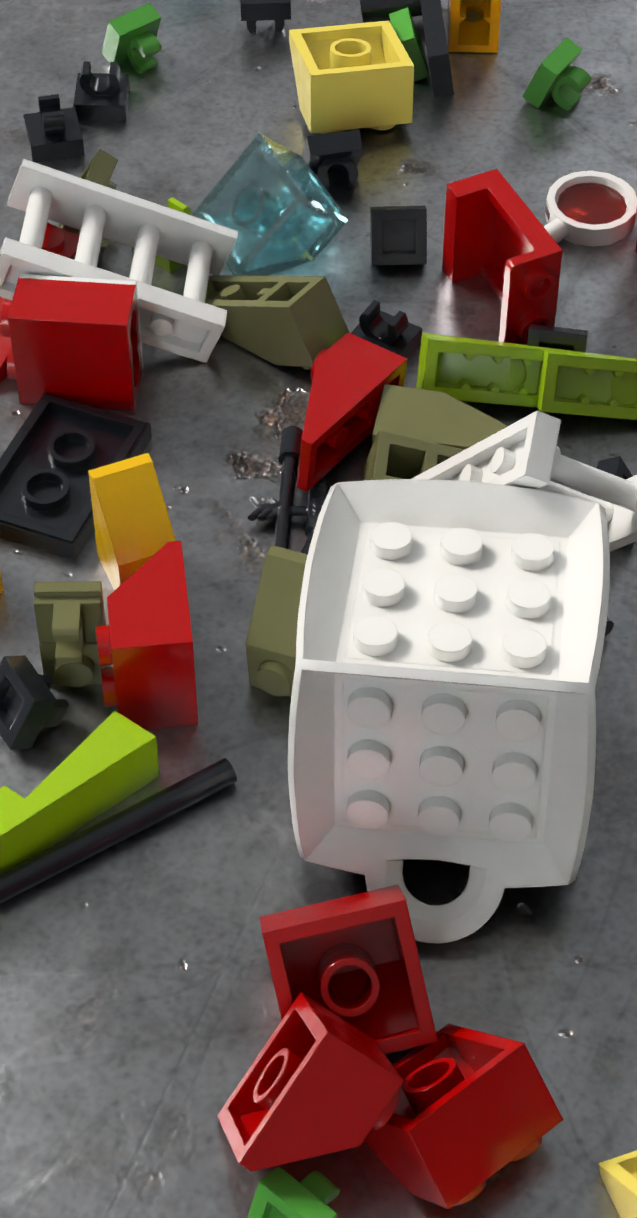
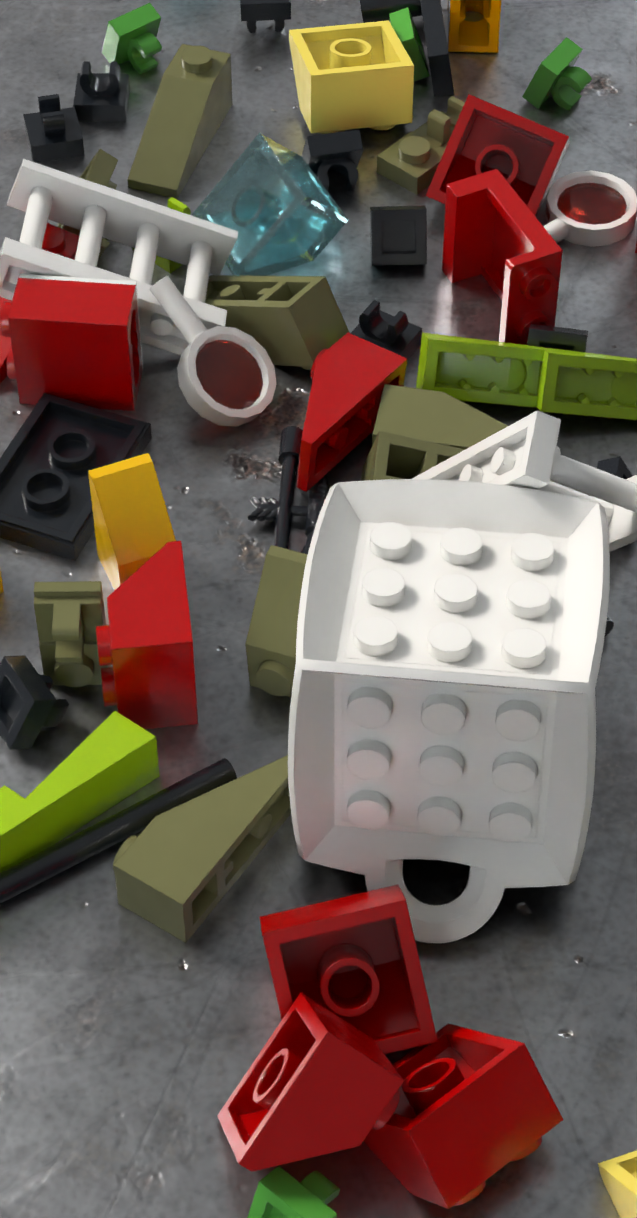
(183, 120): none -> olive slope
(200, 849): none -> olive slope
(222, 368): none -> white piece
(416, 155): none -> olive plate
(501, 140): none -> red slope

